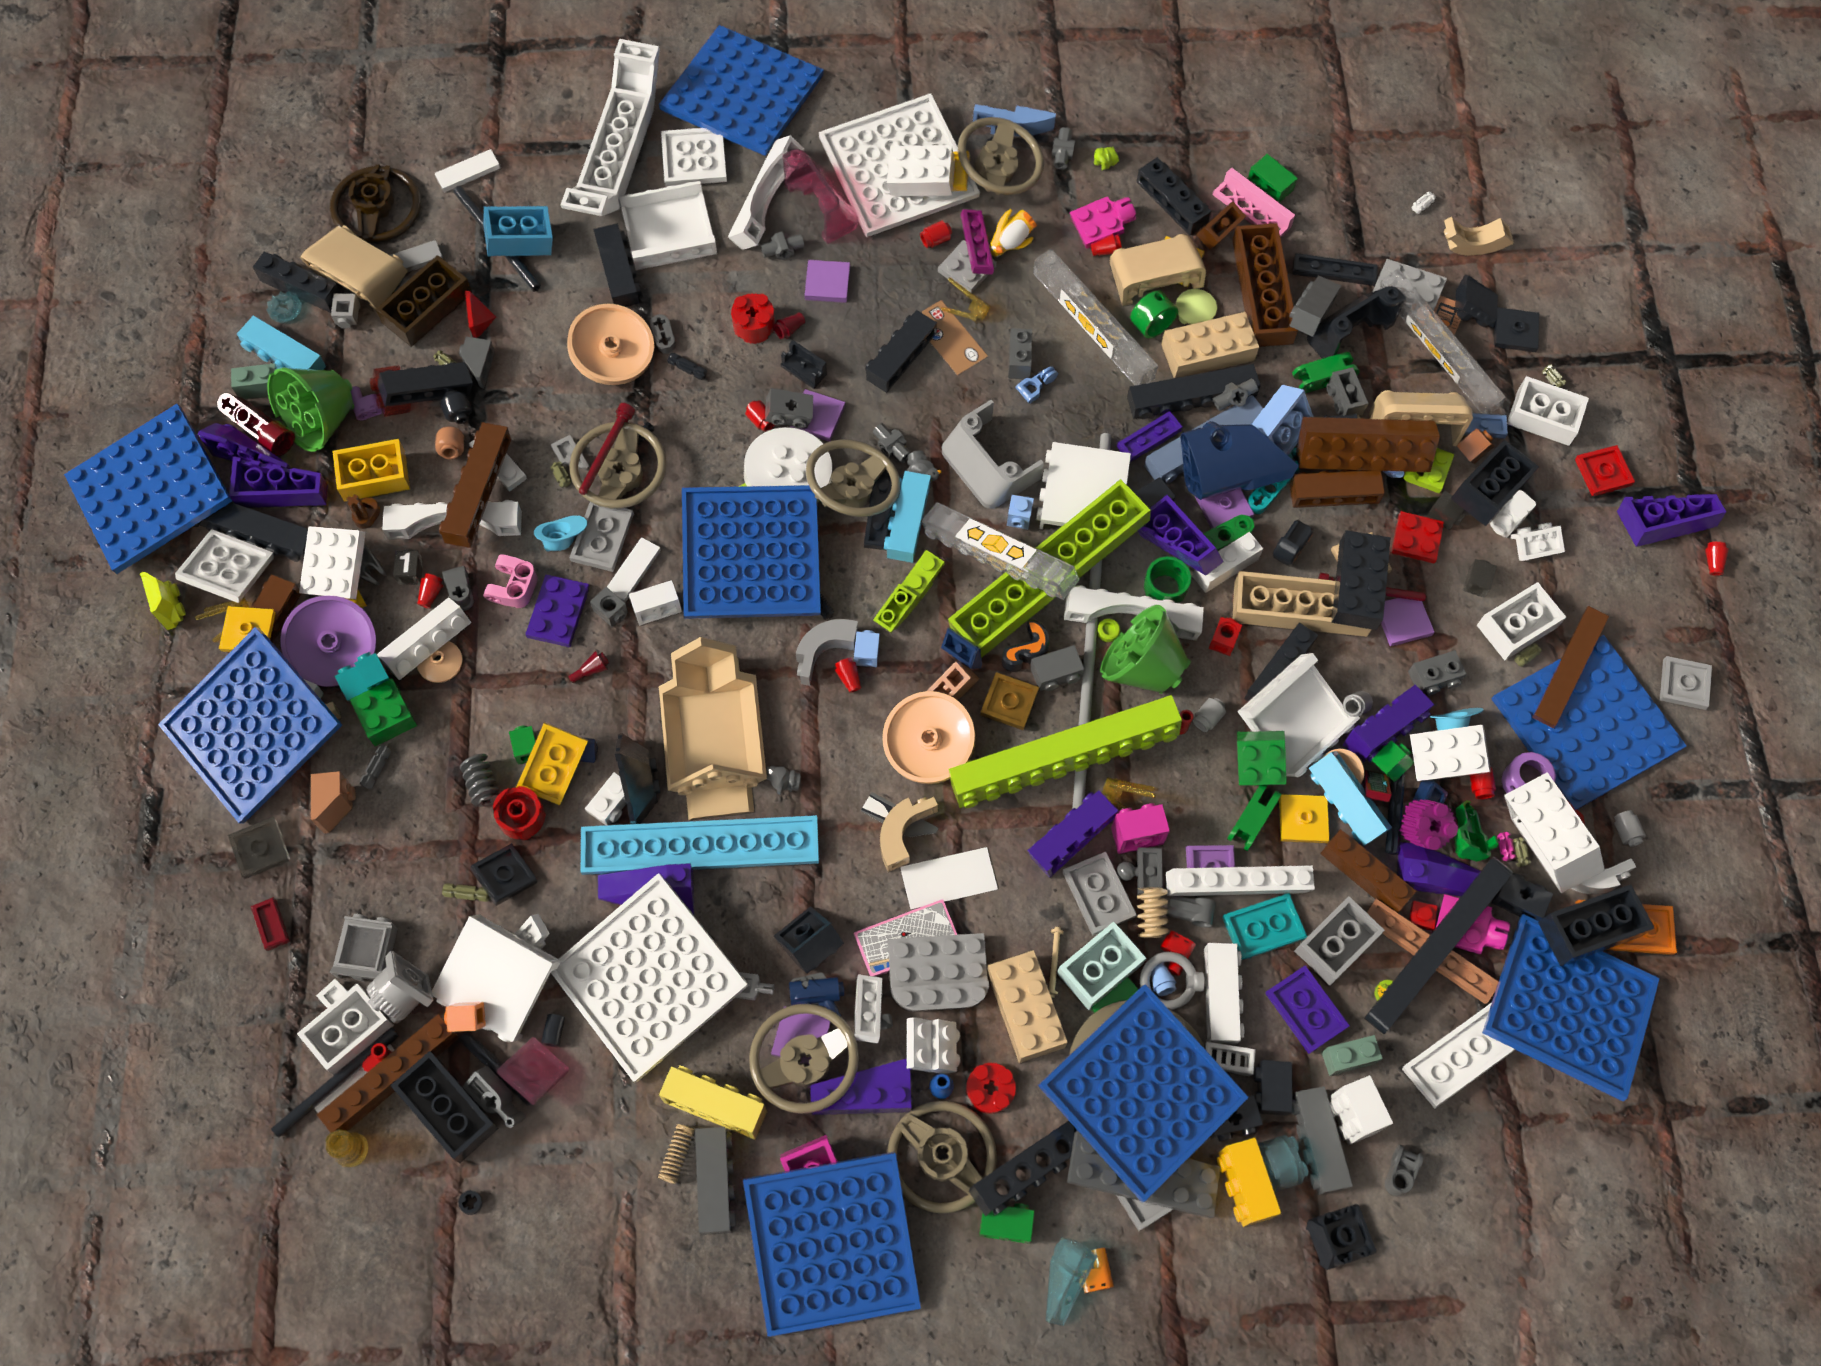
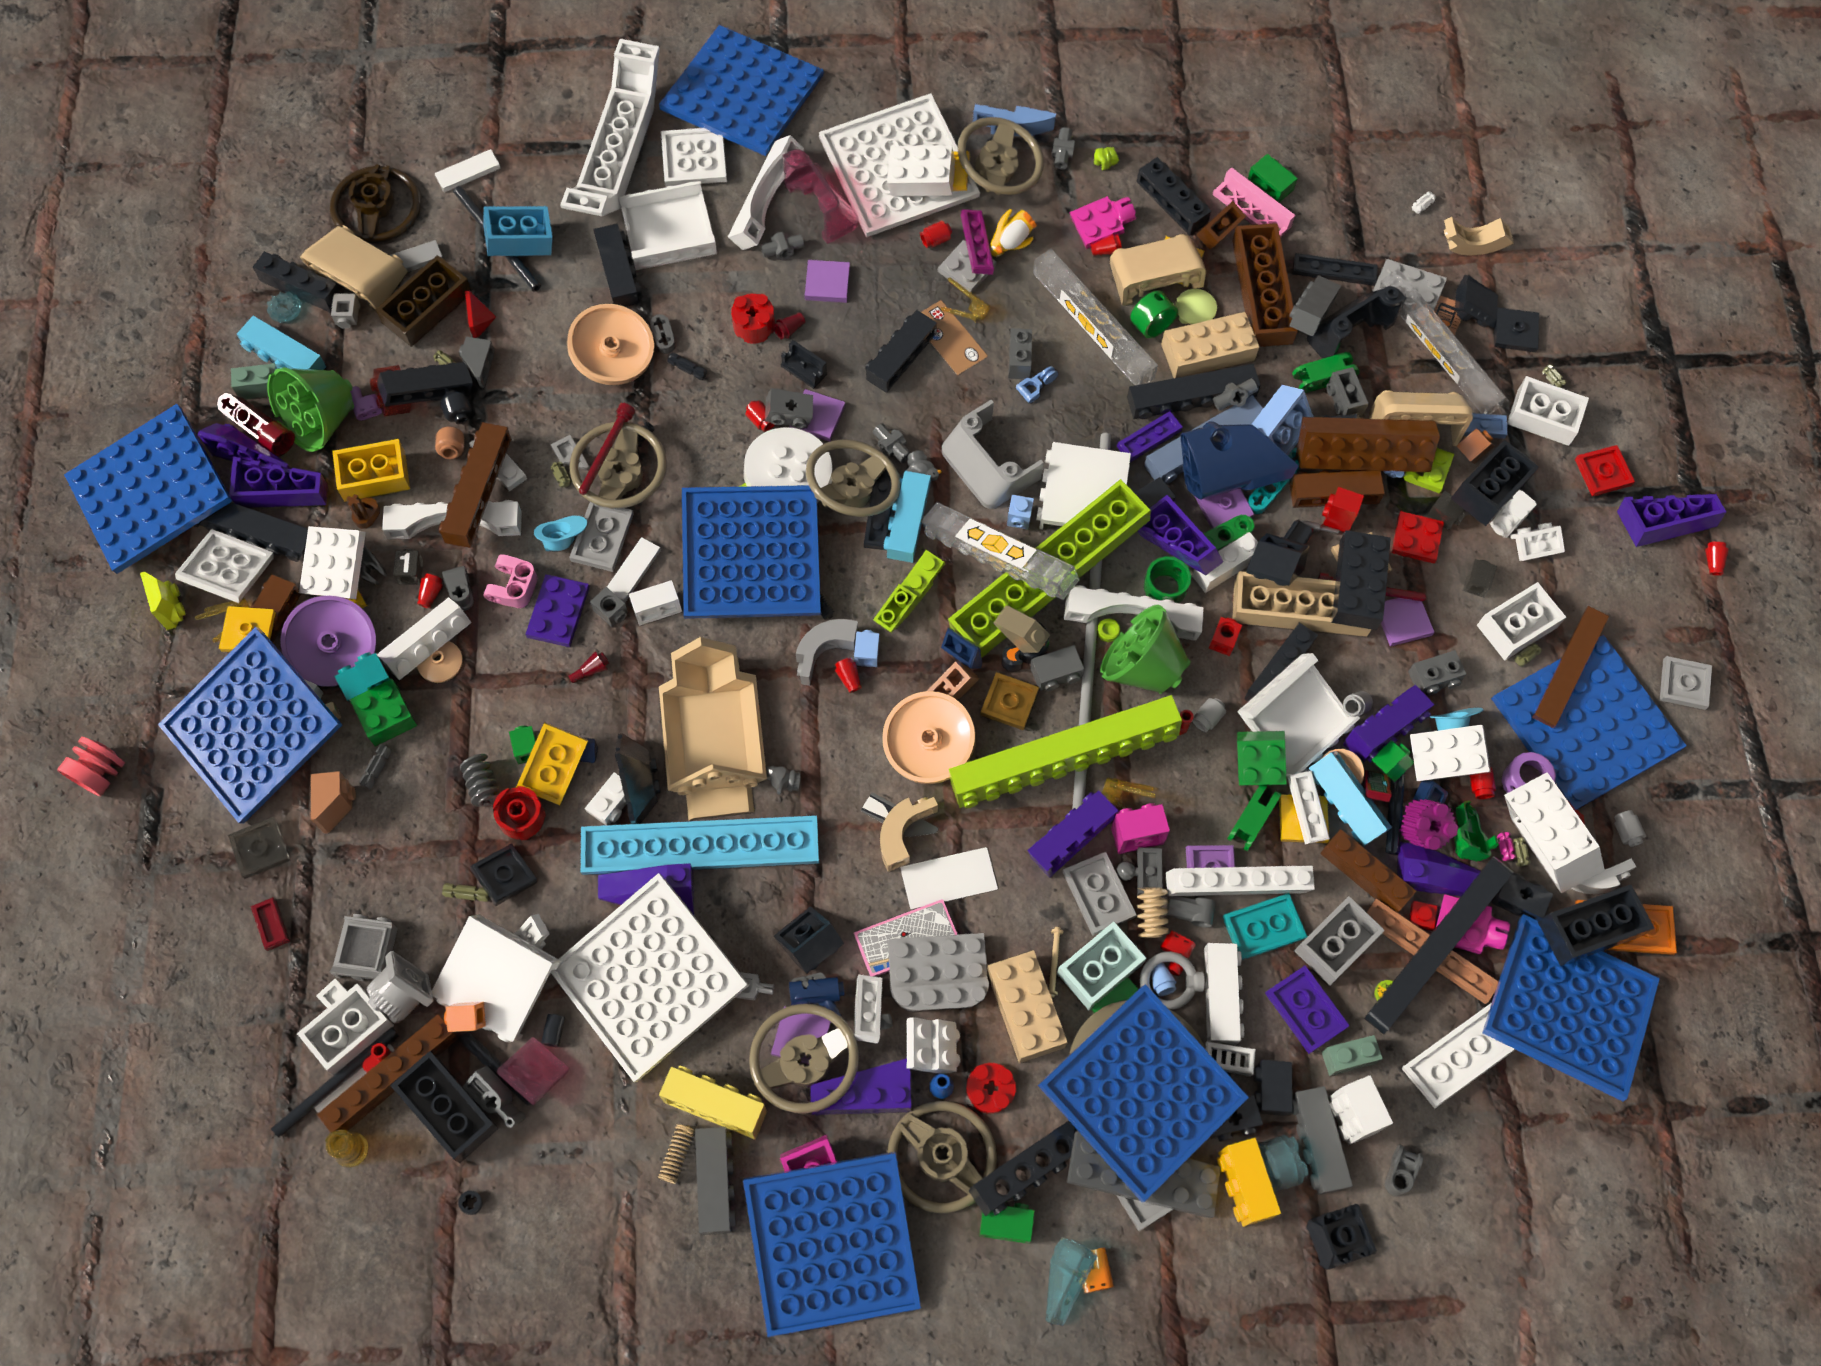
(91, 766): none -> coral wheel
(1021, 630): none -> dark tan slope
(1278, 559): none -> black slope
(1308, 807): none -> white tile
(1317, 527): none -> flat silver piece
(1342, 509): none -> red brick

